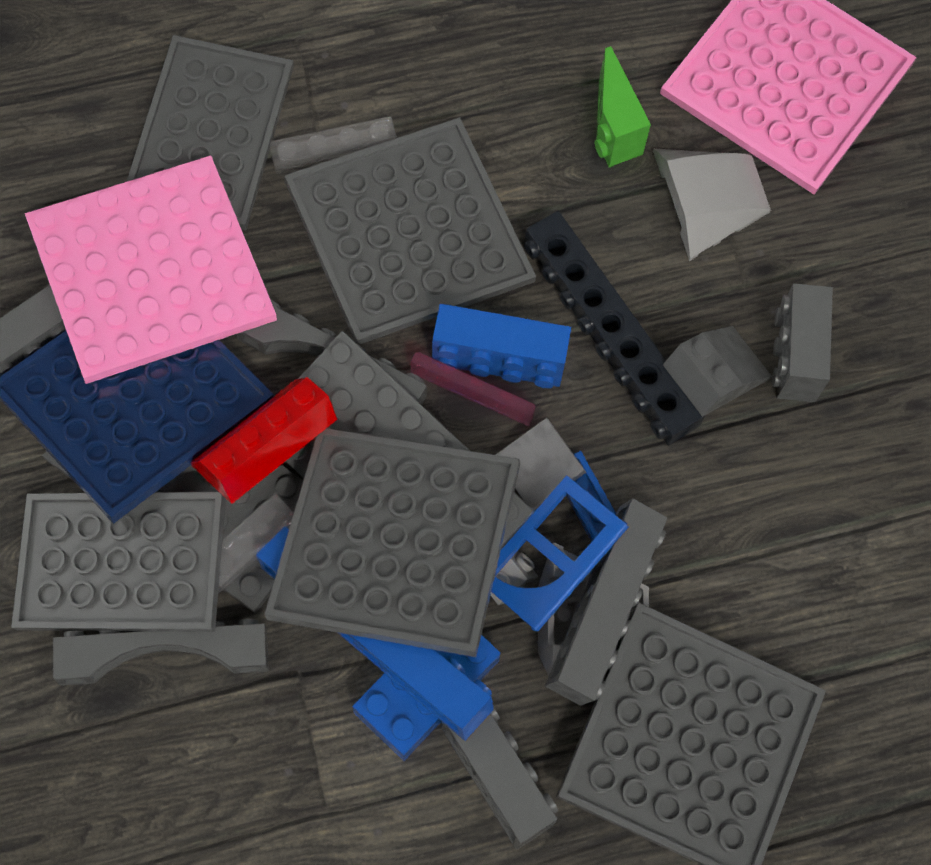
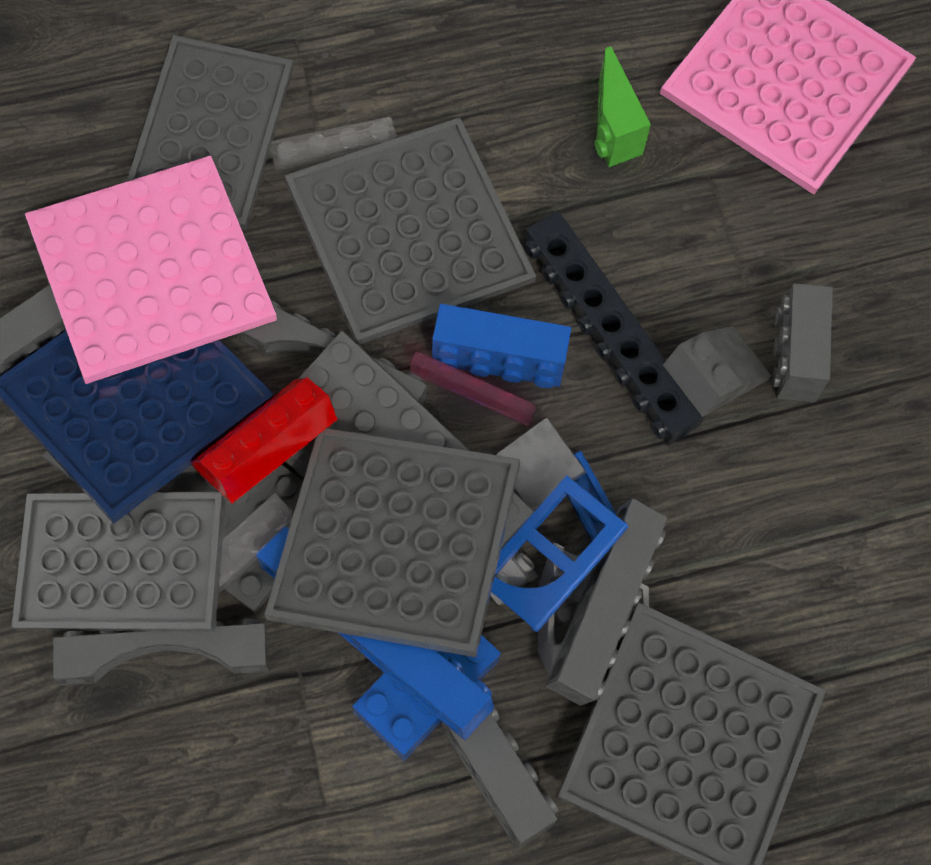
(712, 194): light grey wedge -> none

